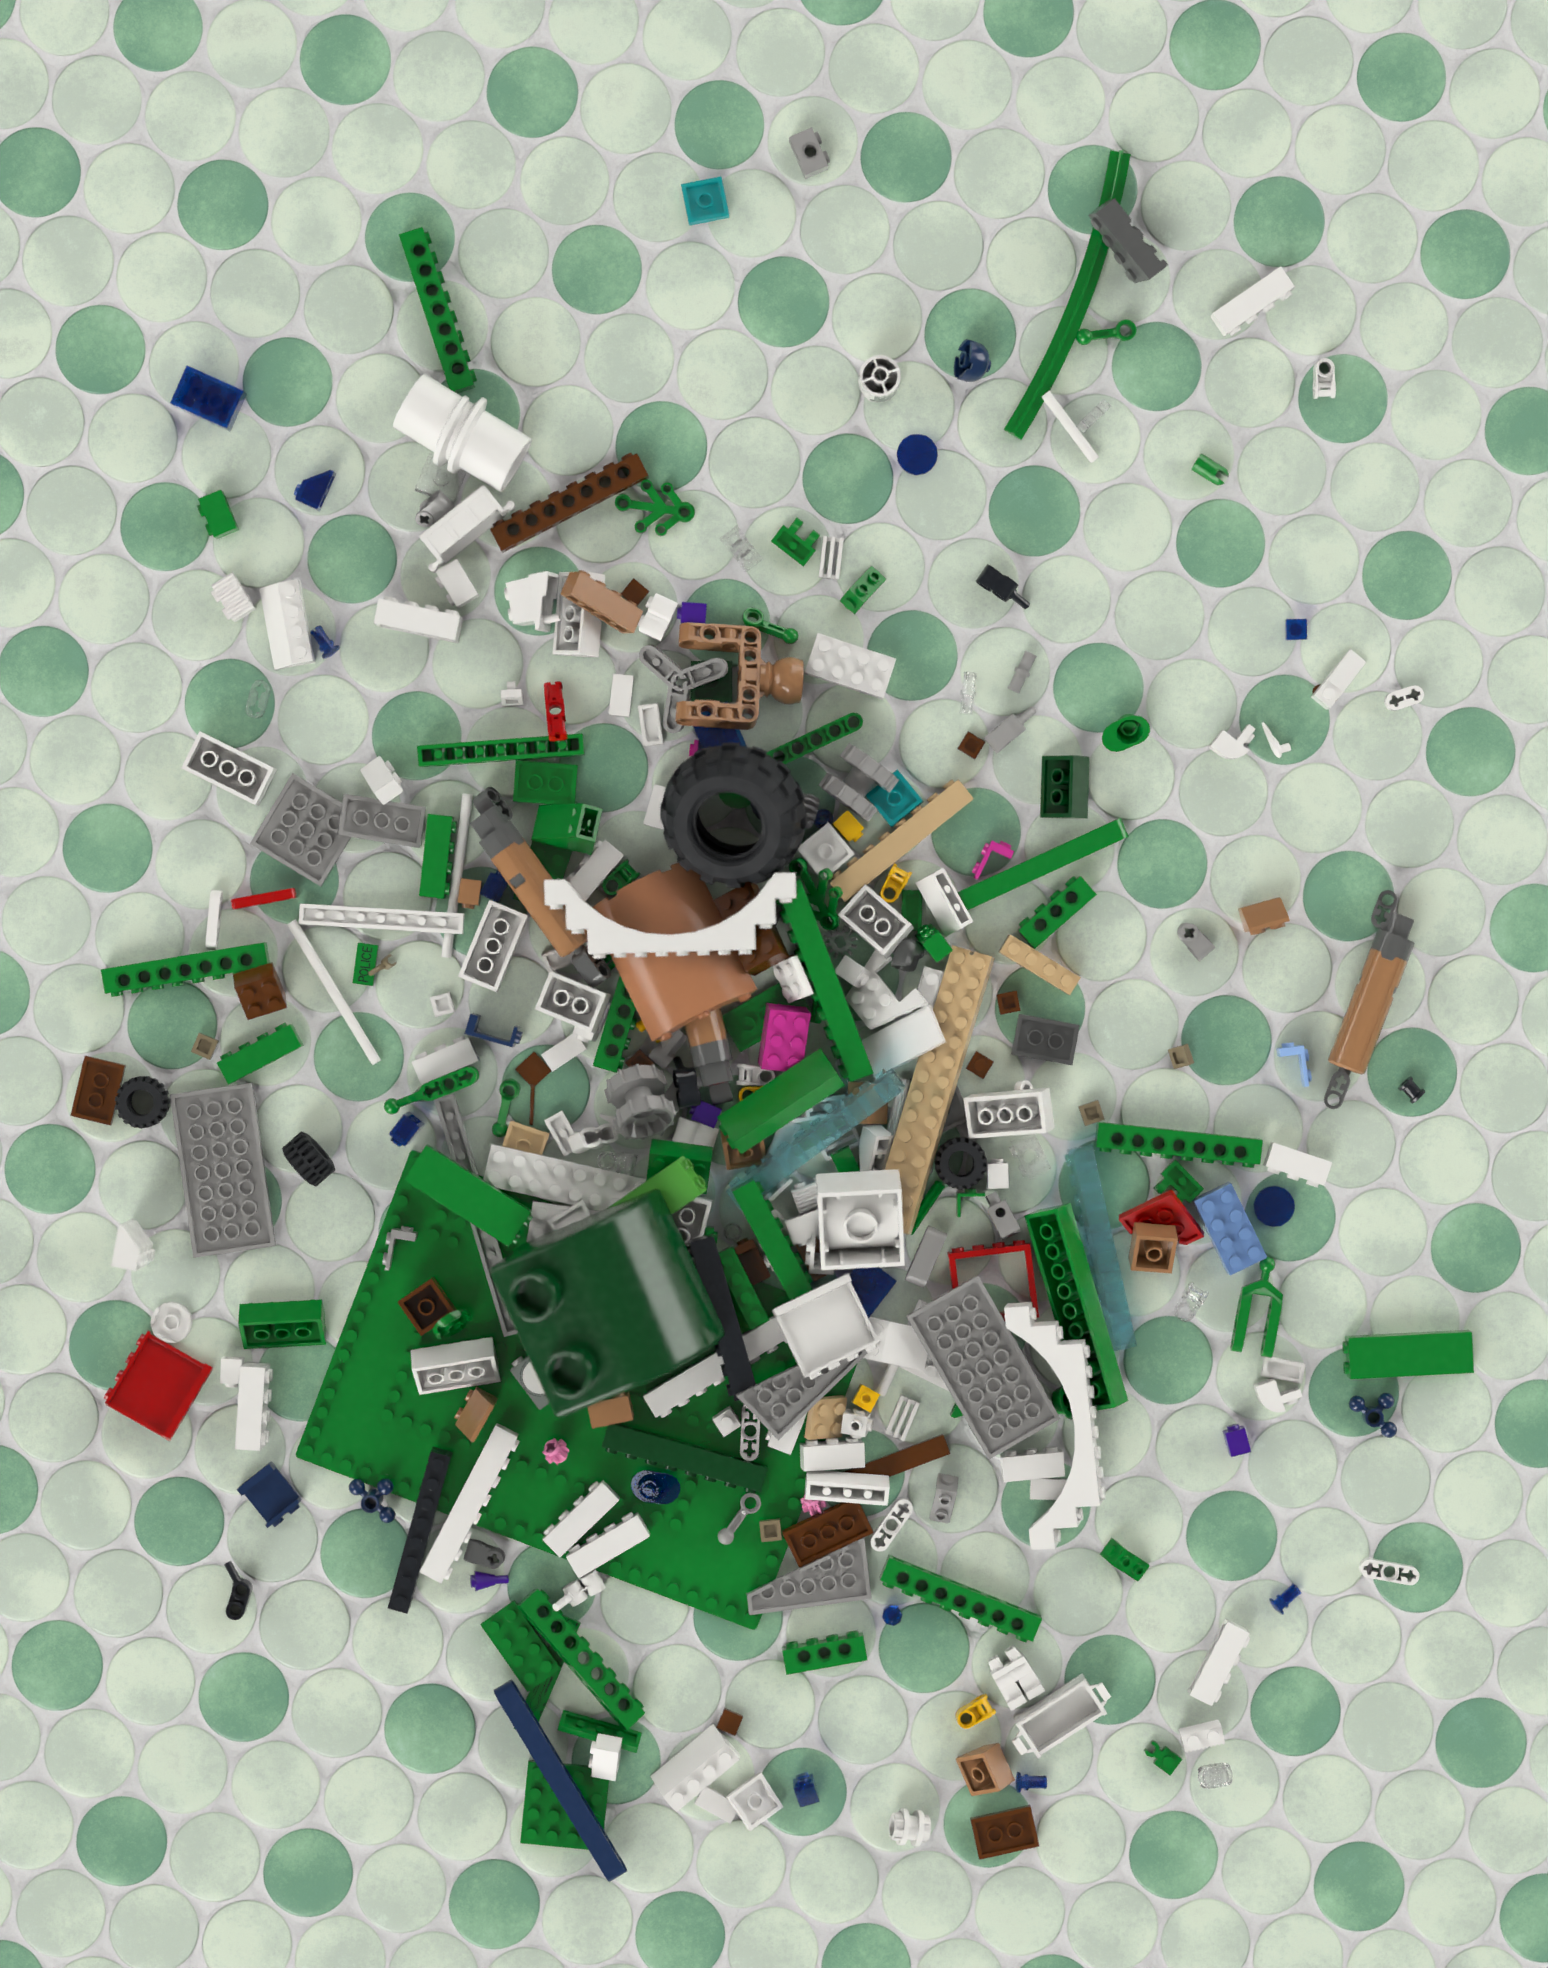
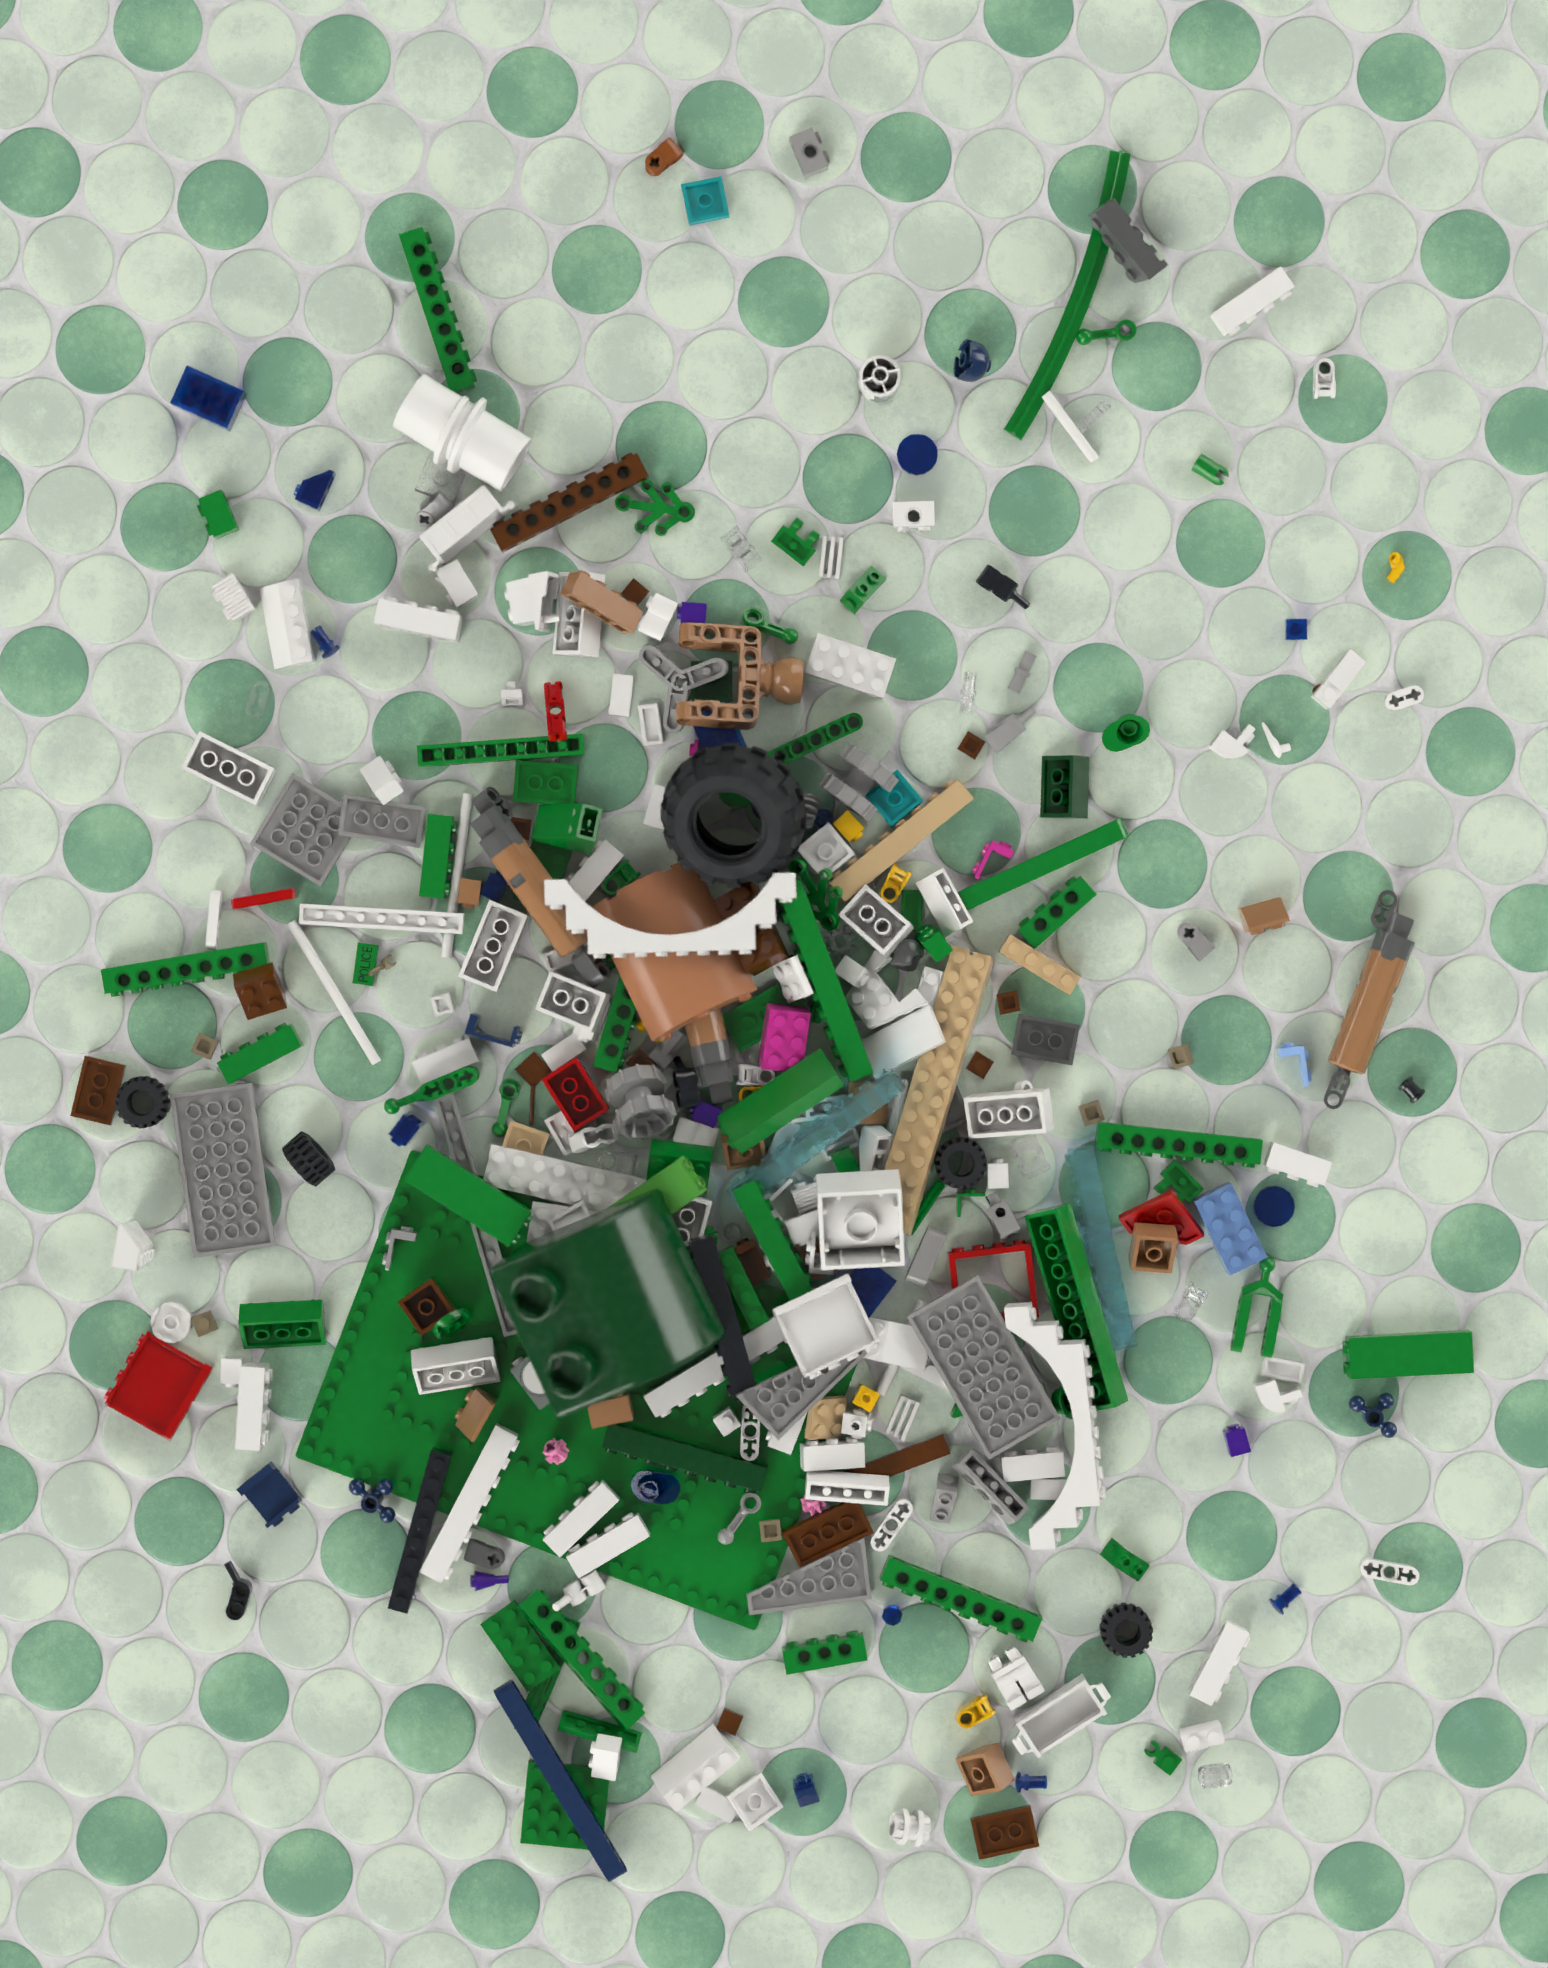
(204, 1323): none -> dark tan plate
(523, 826): none -> reddish brown plate
(575, 1094): none -> red brick
(666, 155): none -> dark orange piece
(924, 509): none -> white brick
(990, 1486): none -> light grey brick
(1132, 1646): none -> black tyre
(1397, 567): none -> yellow arm

